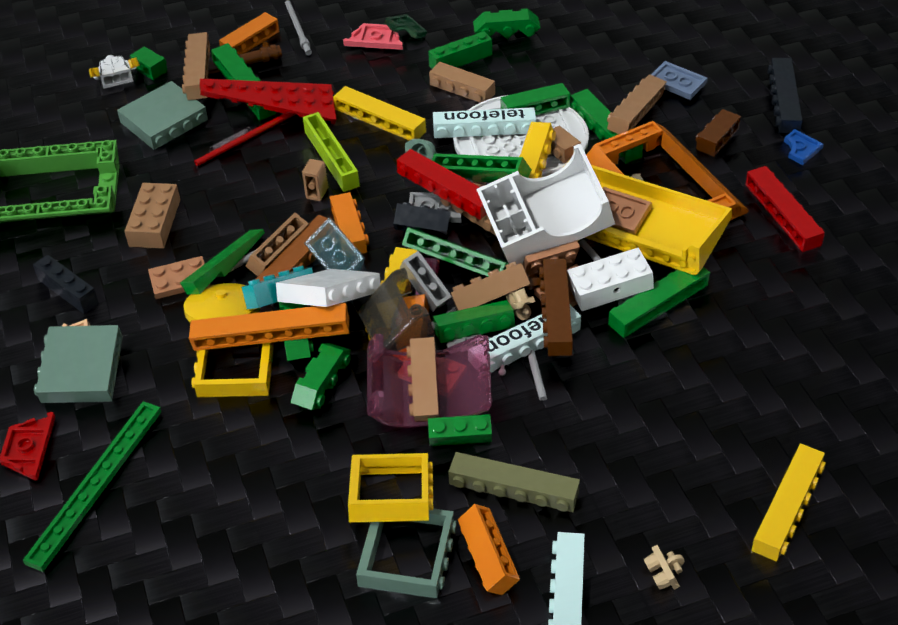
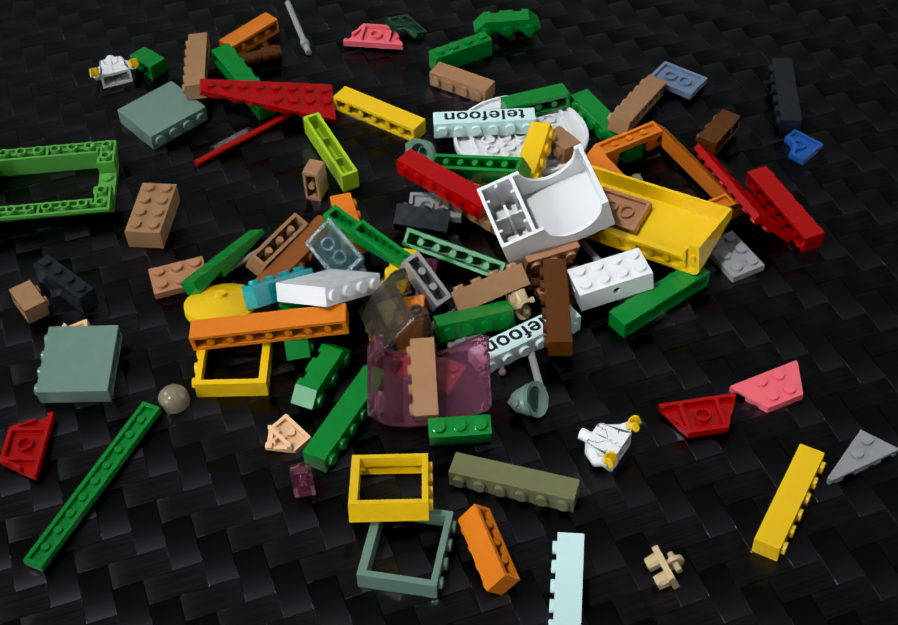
(29, 301): none -> medium nougat brick
(174, 398): none -> dark tan hair
(286, 436): none -> light nougat slope
(302, 479): none -> clear pink slope
(339, 425): none -> green brick
(367, 236): none -> green slope
(530, 399): none -> sand green piece
(608, 442): none -> white torso
(700, 415): none -> red wing
(735, 257): none -> light grey plate
(743, 197): none -> red wing
(772, 388): none -> coral wing
(861, 453): none -> light grey wing

